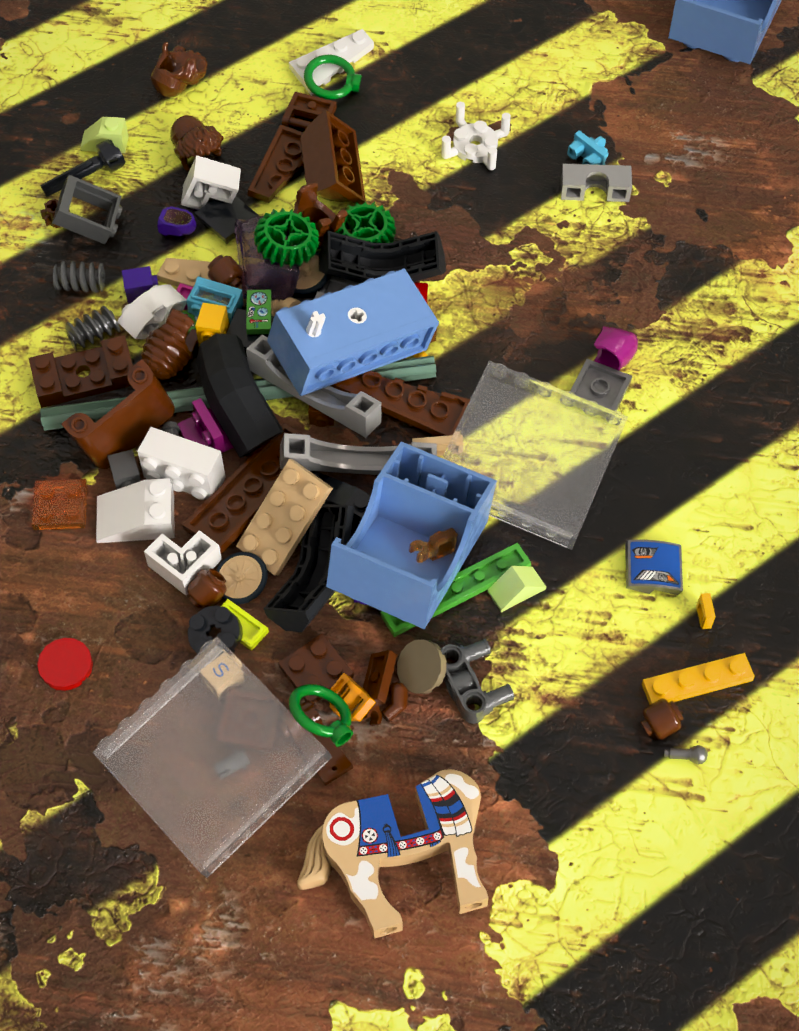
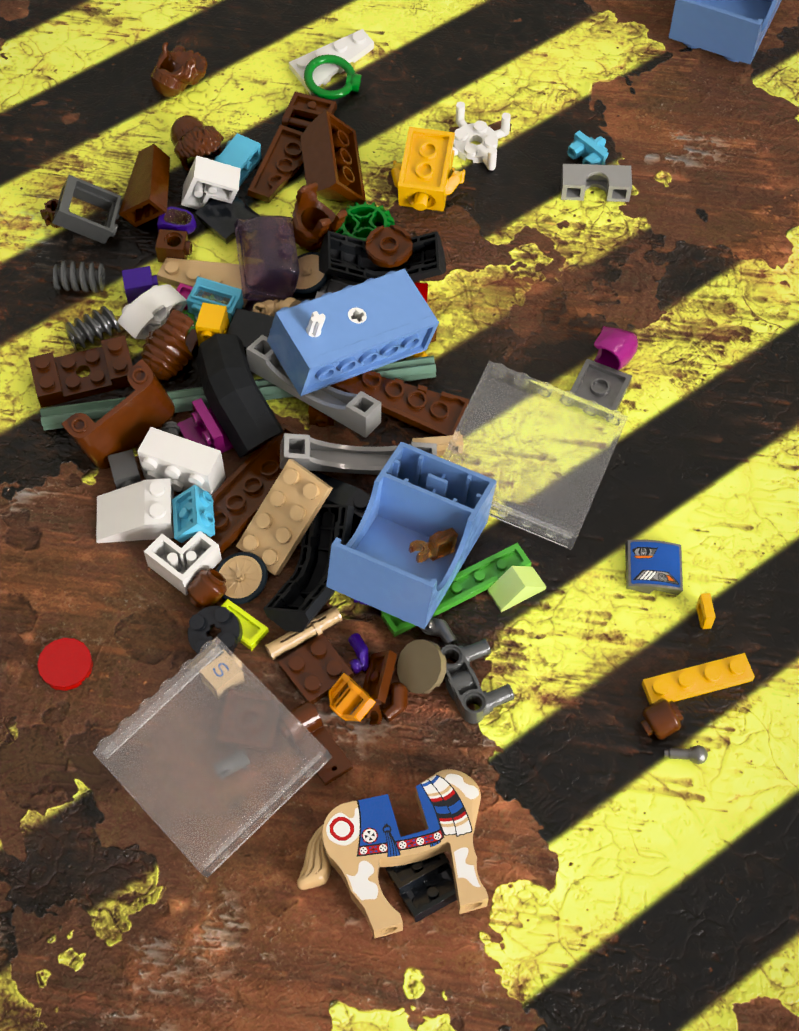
(59, 504): clear orange plate -> none
(106, 129): yellowish green slope -> none
(108, 156): black piece -> none
(147, 188): none -> reddish brown slope
(172, 245): none -> reddish brown brick
(193, 513): none -> medium azure bracket
(225, 271): reddish brown head -> none
(241, 153): none -> medium azure brick
(259, 312): bright green tile -> none
(271, 235): green gear -> none
(293, 639): none -> tan pin
(339, 730): green piece -> none
(362, 653): none -> dark purple arm
(389, 246): none -> reddish brown tile
(424, 885): none -> black slope
(426, 169): none -> yellow torso
(441, 629): none -> flat silver arm

